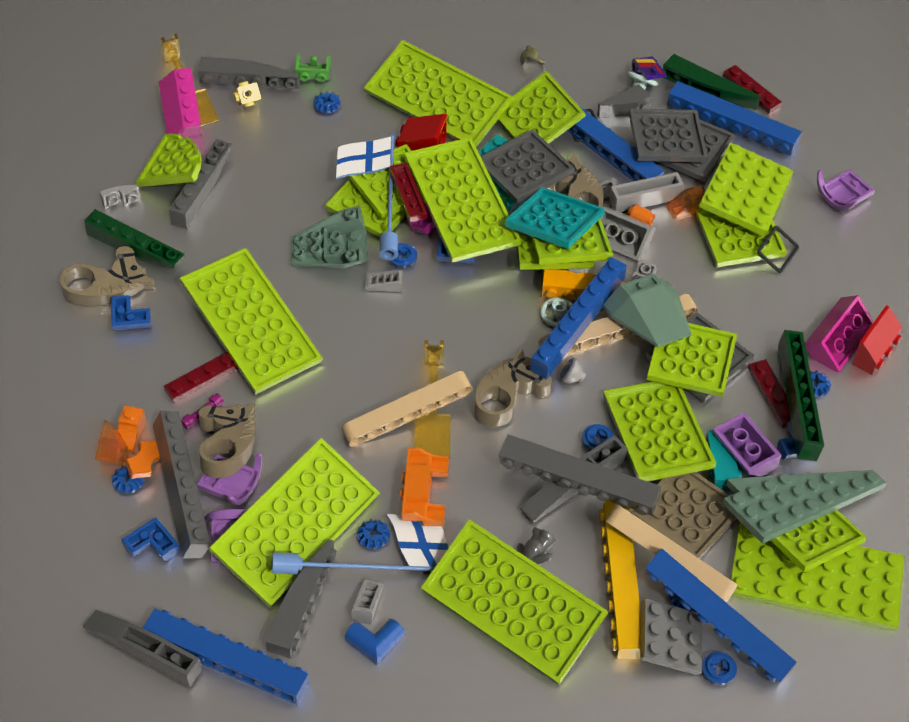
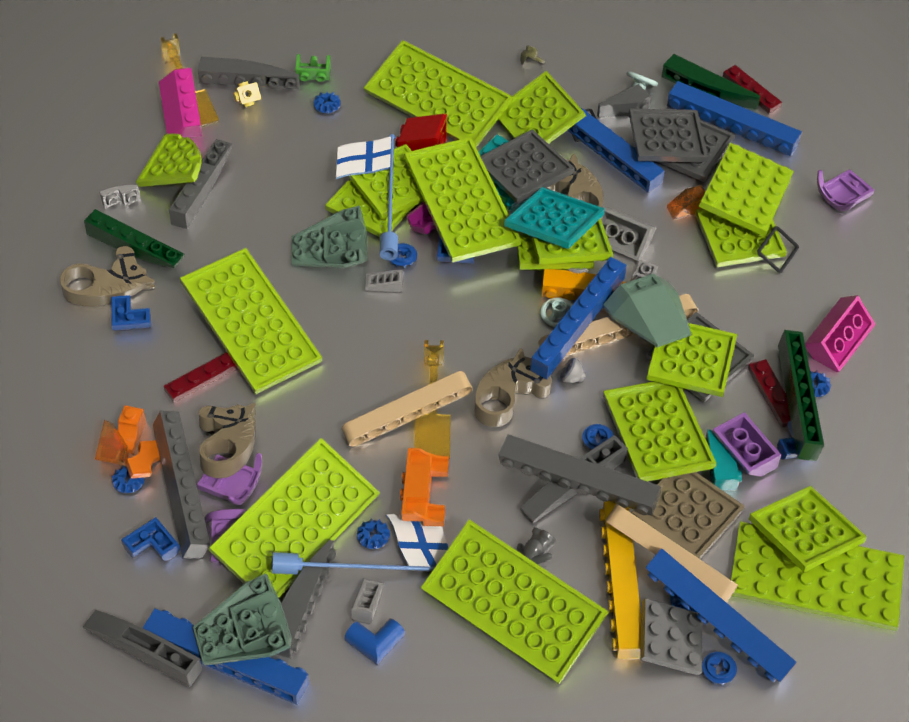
(189, 420): magenta bar -> none
(244, 626): none -> sand green wedge
(408, 192): dark red plate -> none
(606, 186): light grey slope -> none
(641, 214): orange brick -> none
(646, 192): light grey brick -> none
(648, 67): dark purple door -> none
(785, 502): sand green wing -> none
(878, 342): slope -> none

